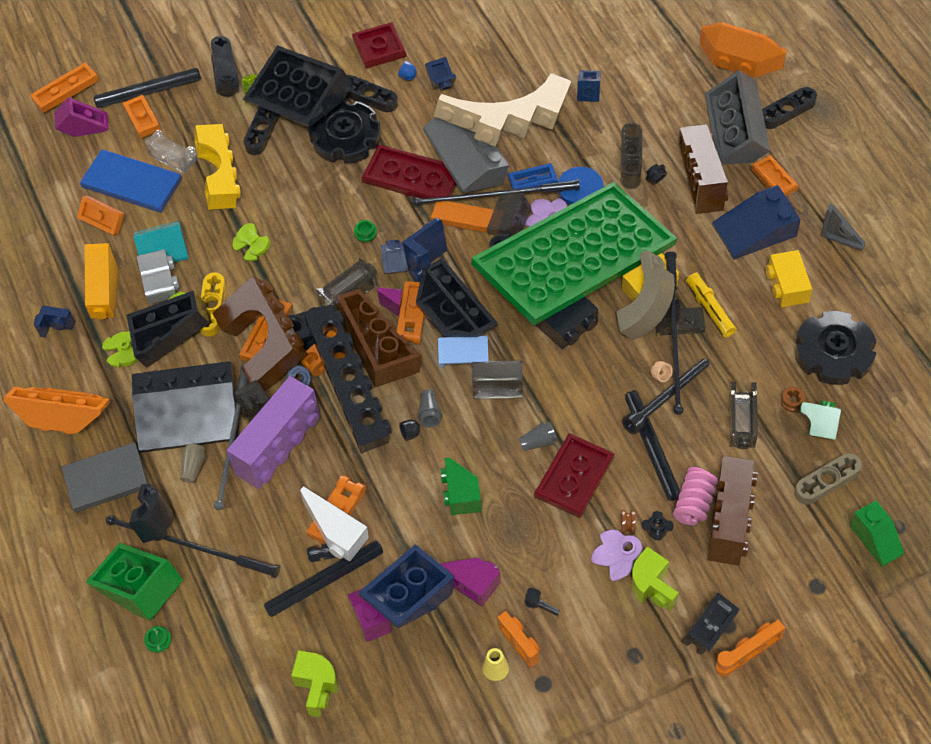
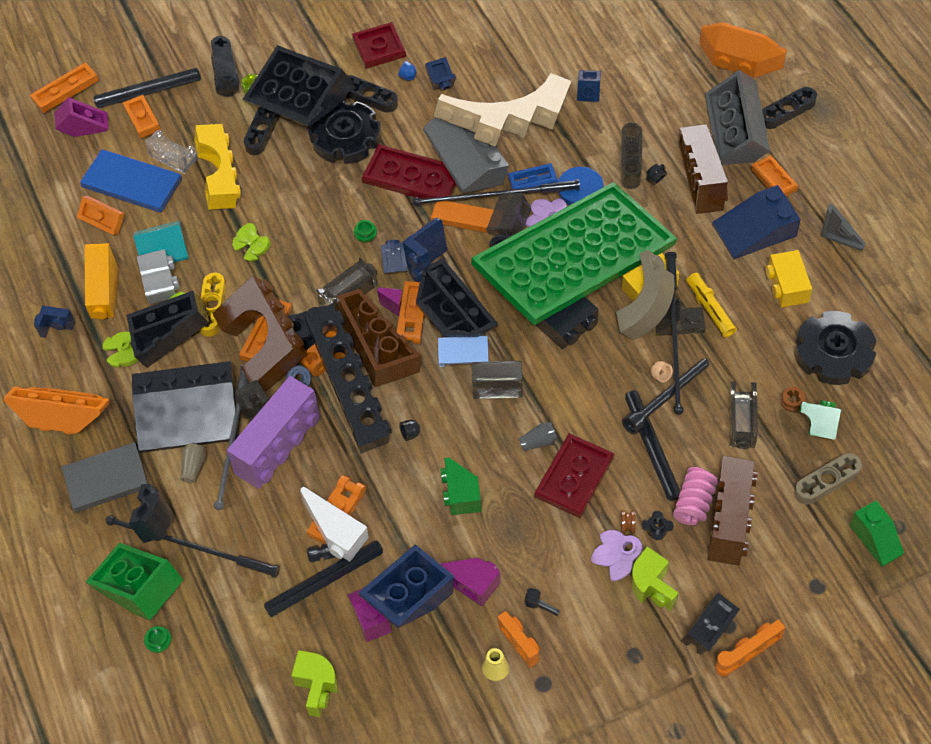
(429, 410): dark grey cone -> none

